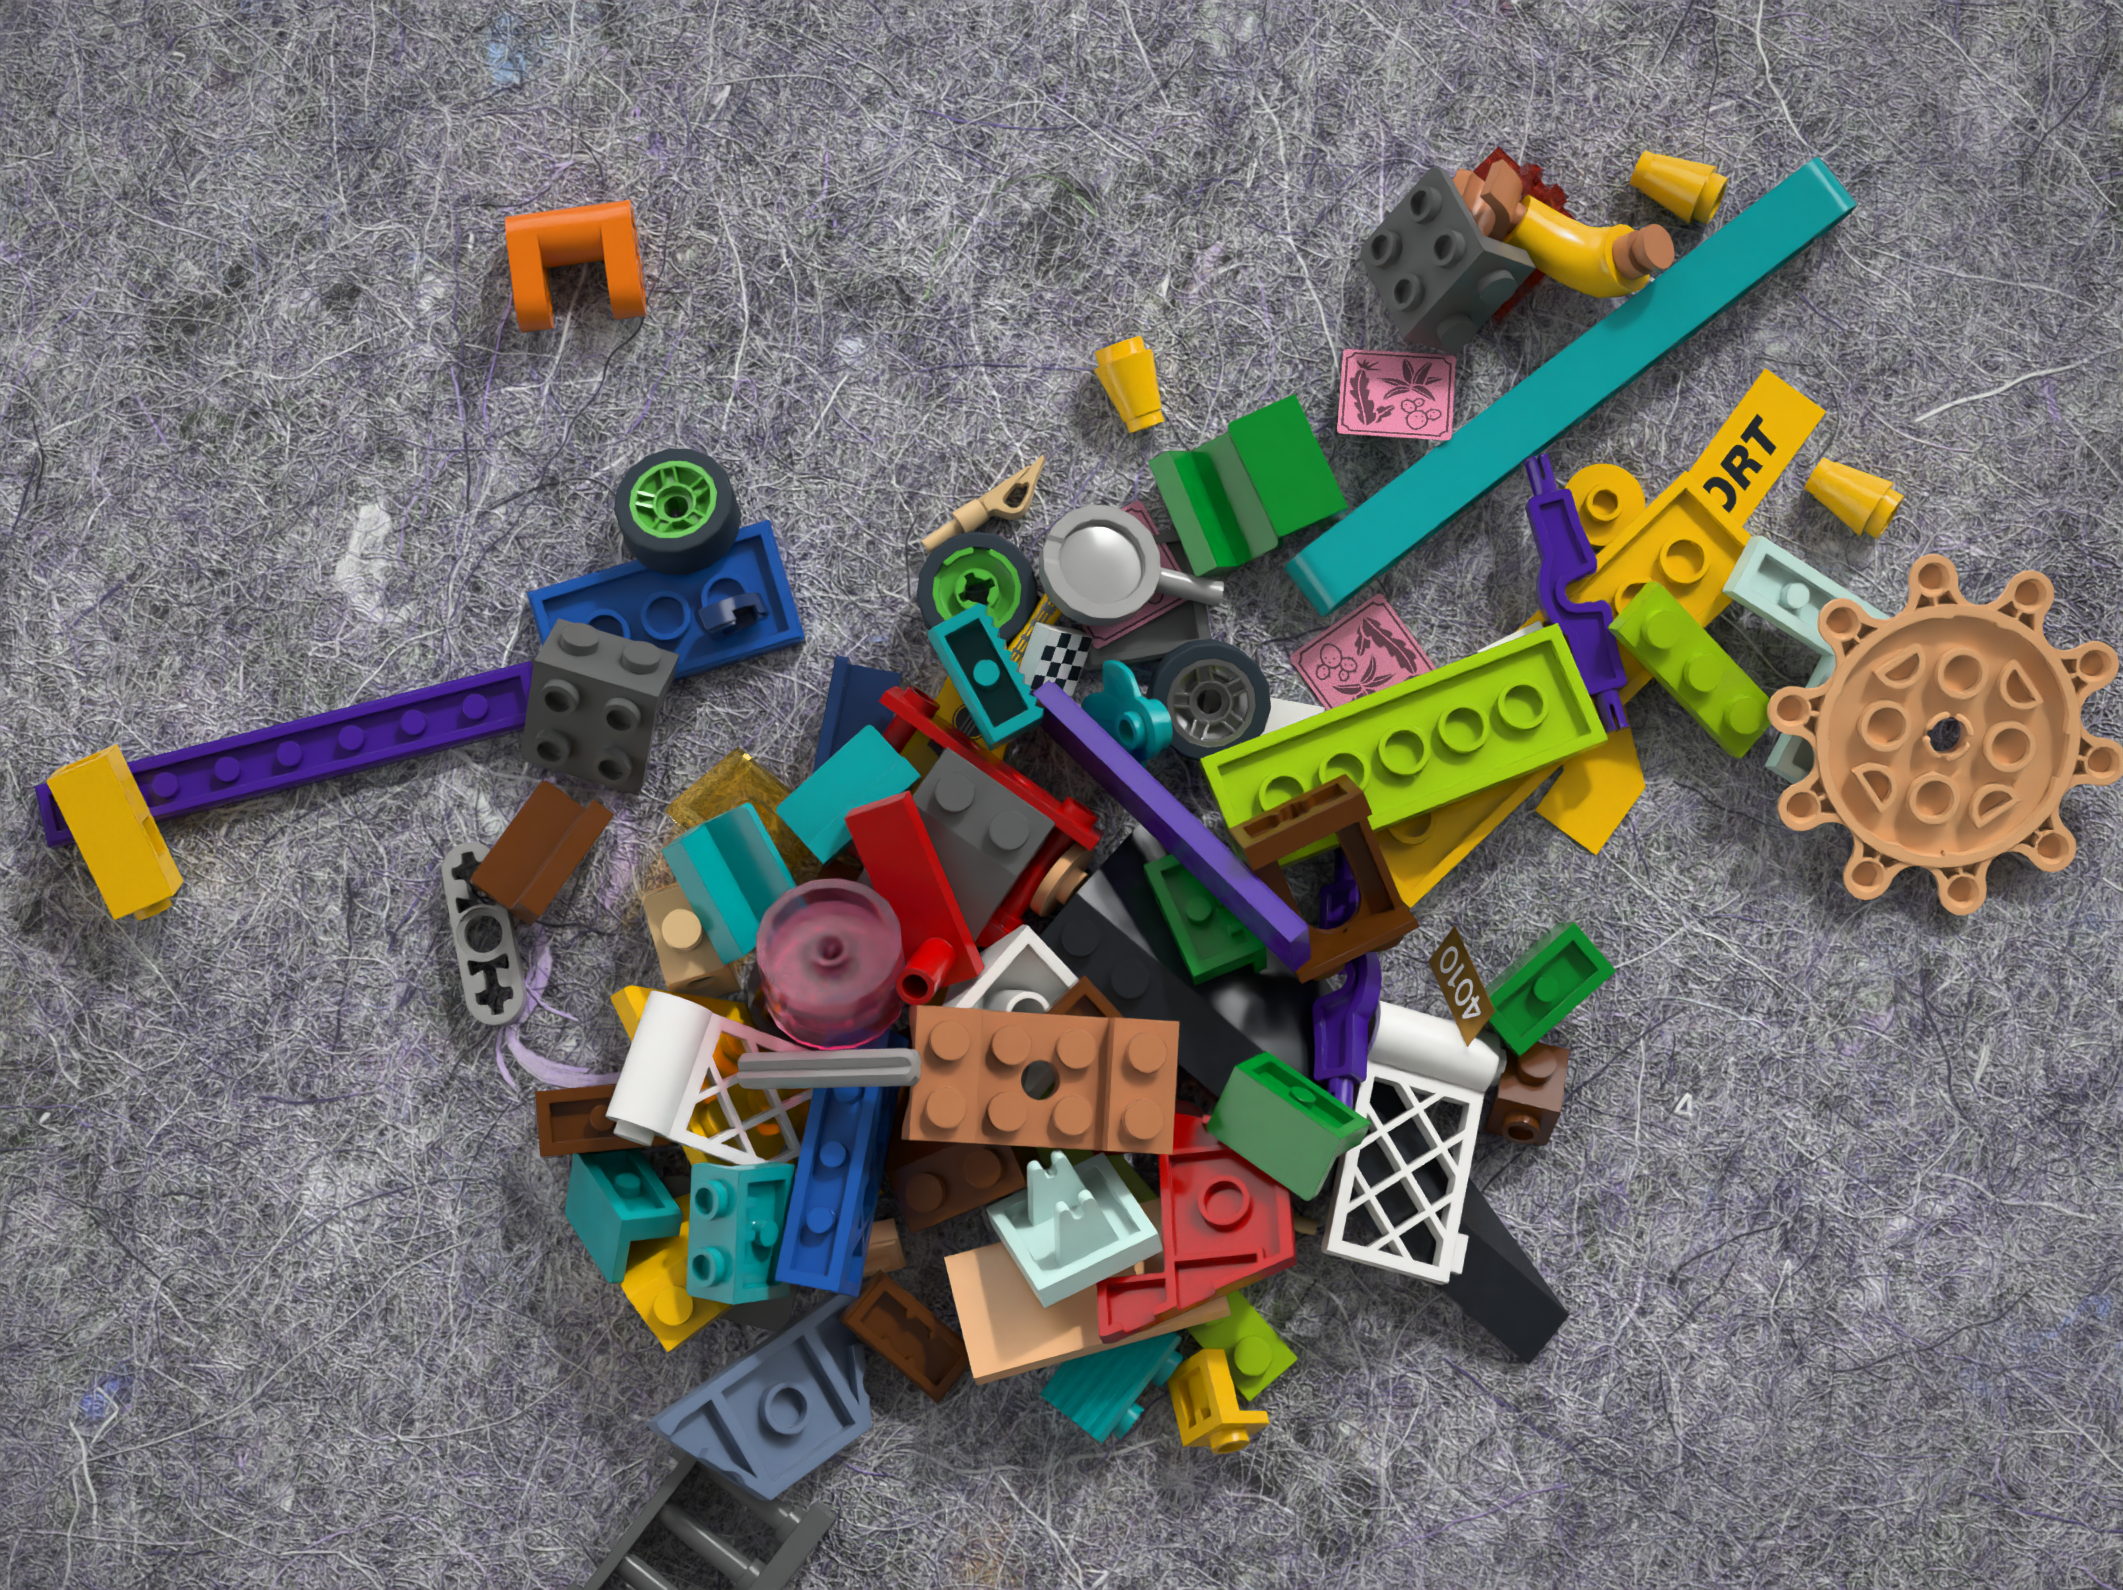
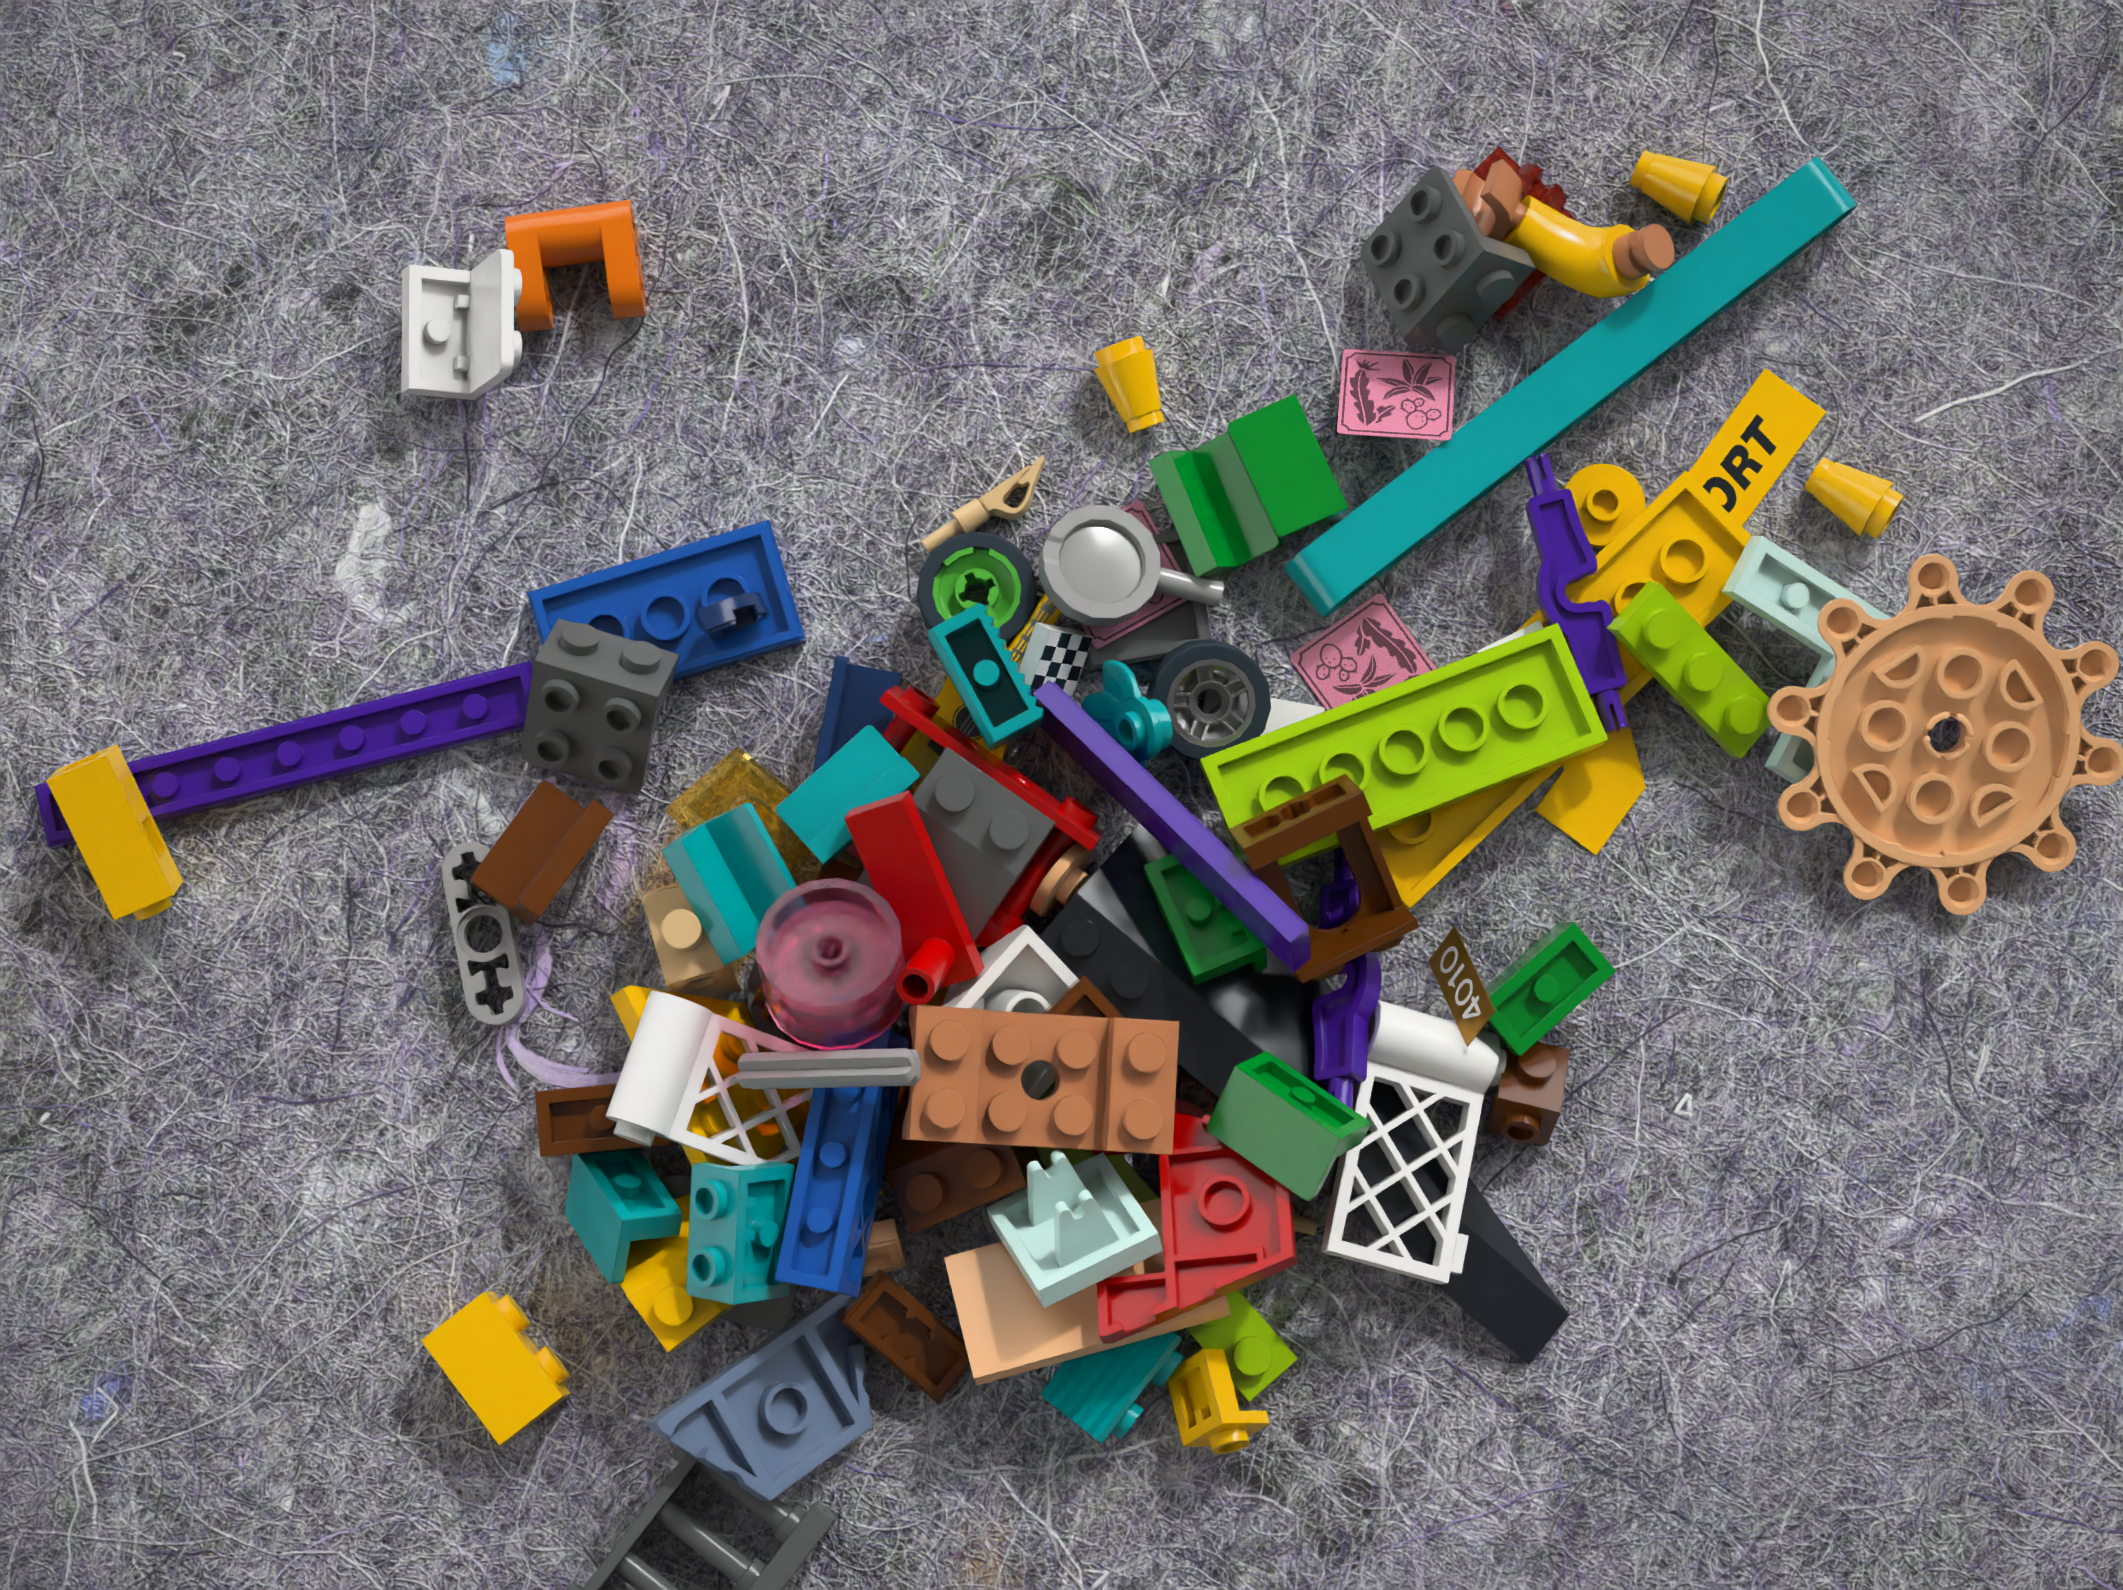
(460, 327): none -> white bracket
(498, 1365): none -> yellow brick
(671, 482): wheel -> none

